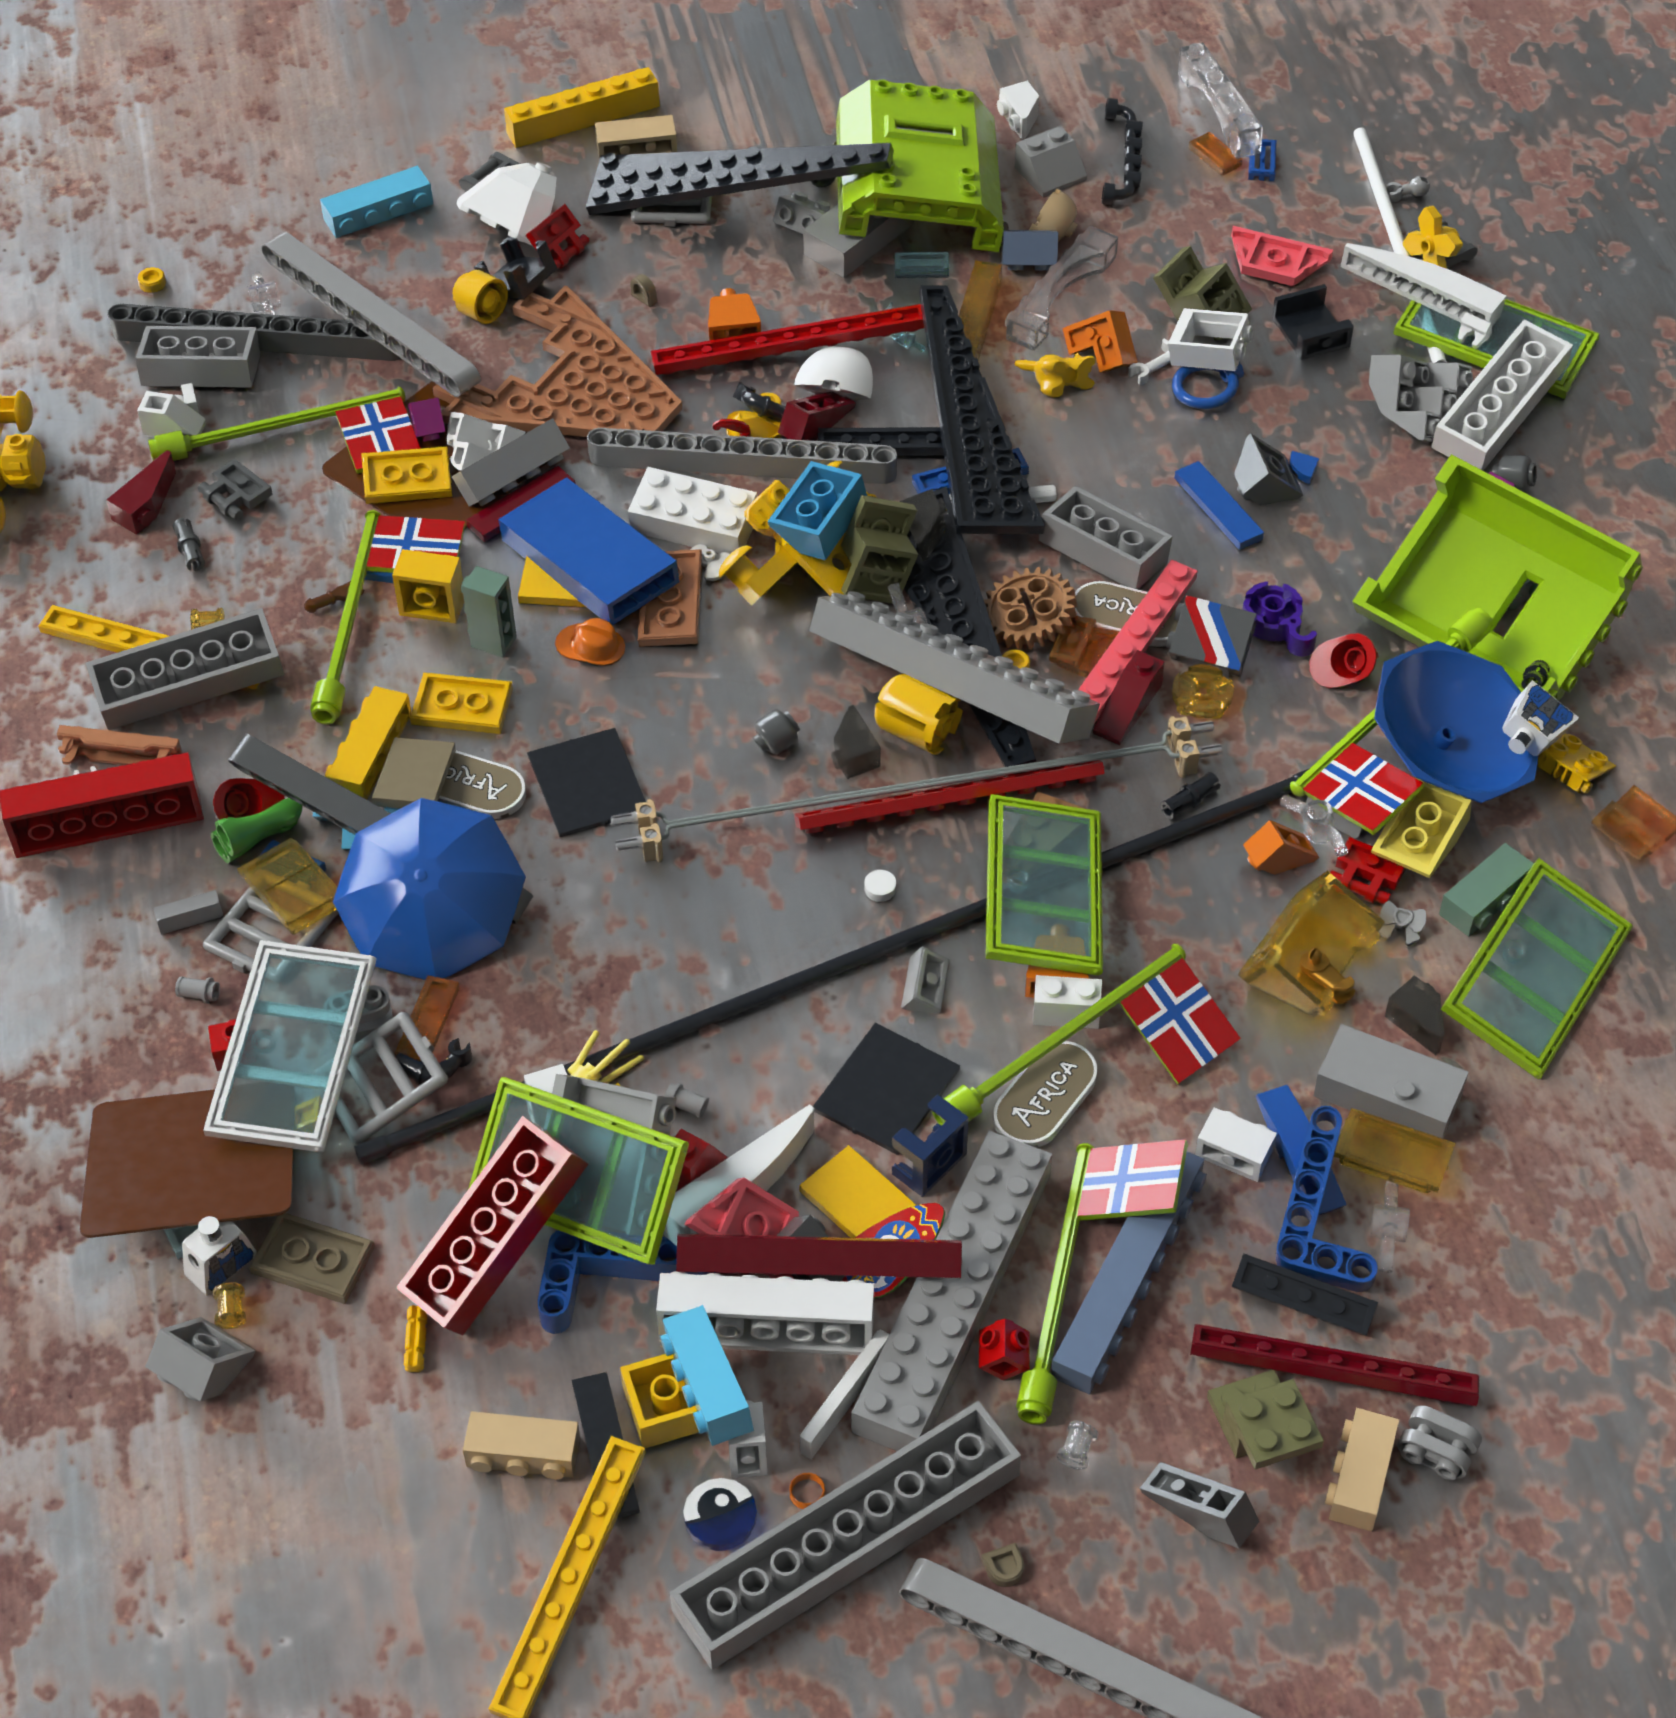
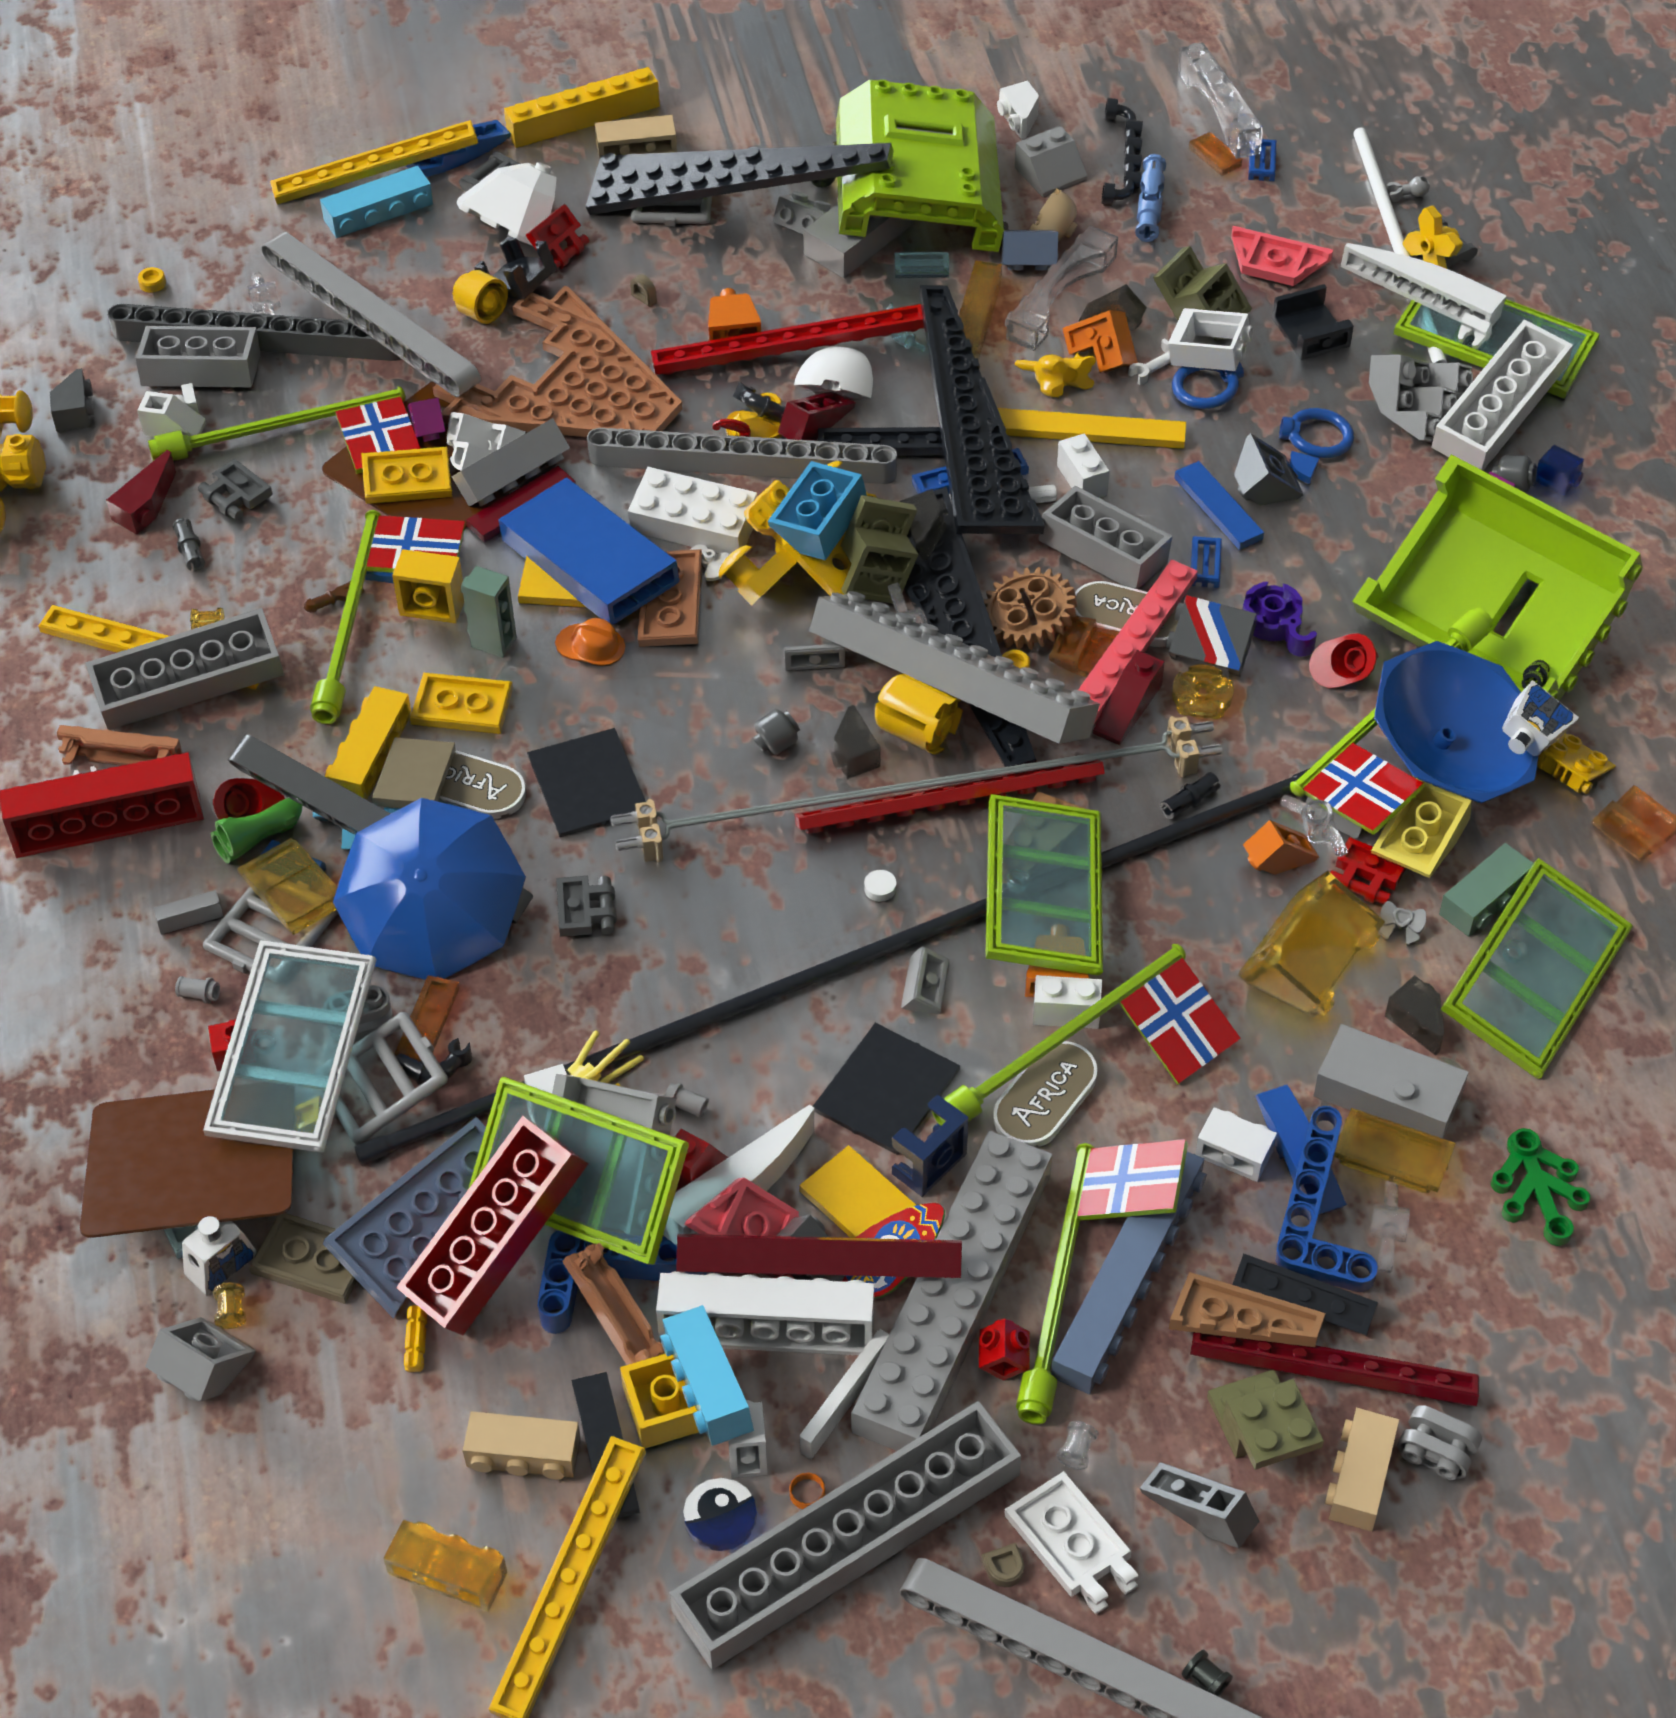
(71, 403): none -> dark grey slope
(374, 162): none -> yellow tile
(398, 1224): none -> sand blue wing
(446, 1564): none -> clear yellow brick
(489, 136): none -> blue slope
(574, 905): none -> dark grey plate
(613, 1305): none -> nougat piece
(814, 657): none -> light grey slope
(1072, 1540): none -> white tile
(1083, 465): none -> white brick
(1096, 428): none -> yellow tile
(1122, 300): none -> clear smoke slope
(1150, 198): none -> medium blue piece
(1204, 578): none -> blue tile
(1206, 1674): none -> pearl dark grey bush
(1236, 1312): none -> medium nougat wing
(1291, 427): none -> blue piece
(1318, 968): pearl gold piece -> none
(1540, 1183): none -> green plant
(1559, 470): none -> clear blue brick

